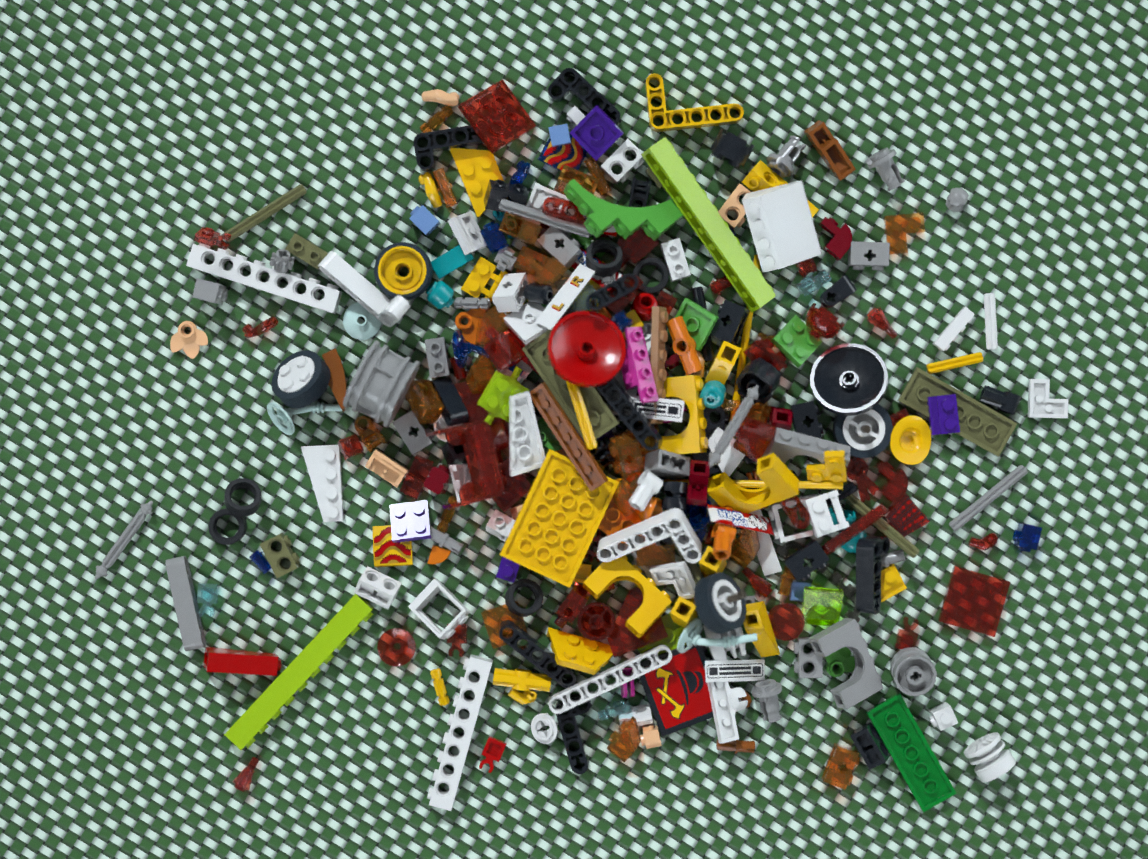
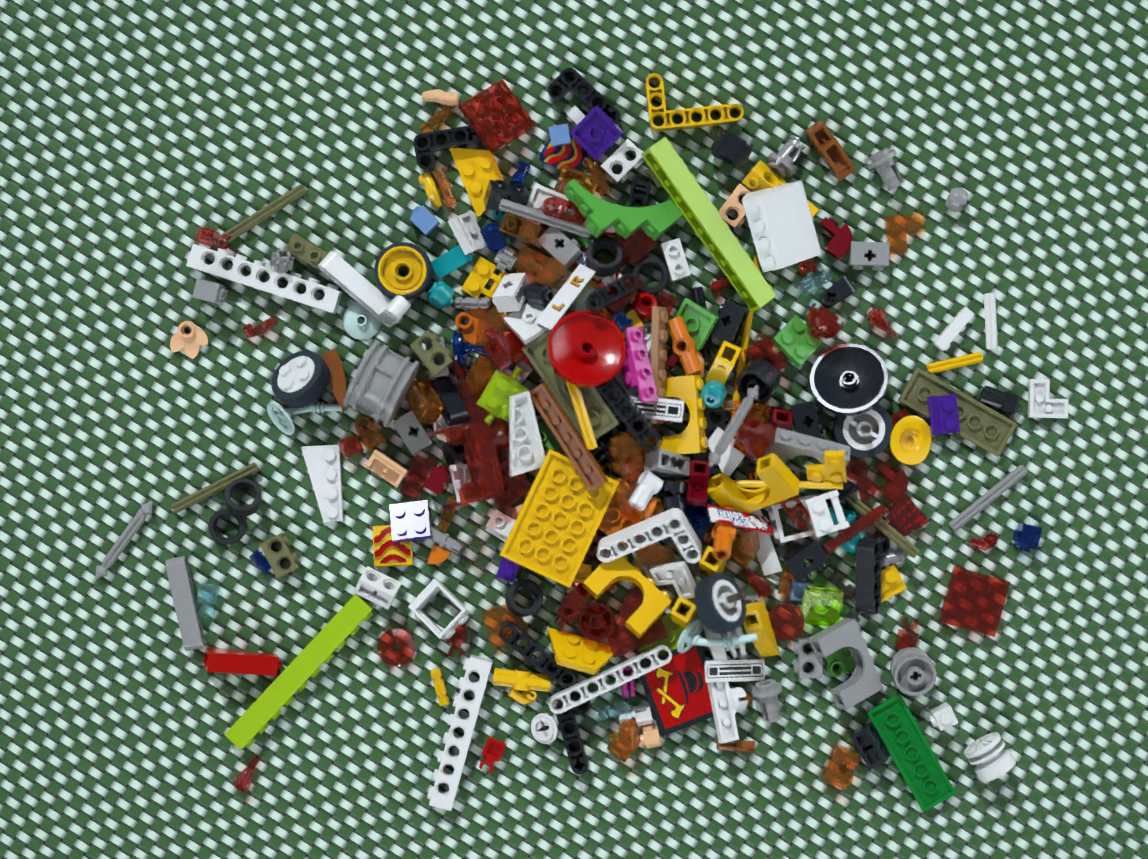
(214, 488): none -> olive axle
(428, 356): none -> olive brick

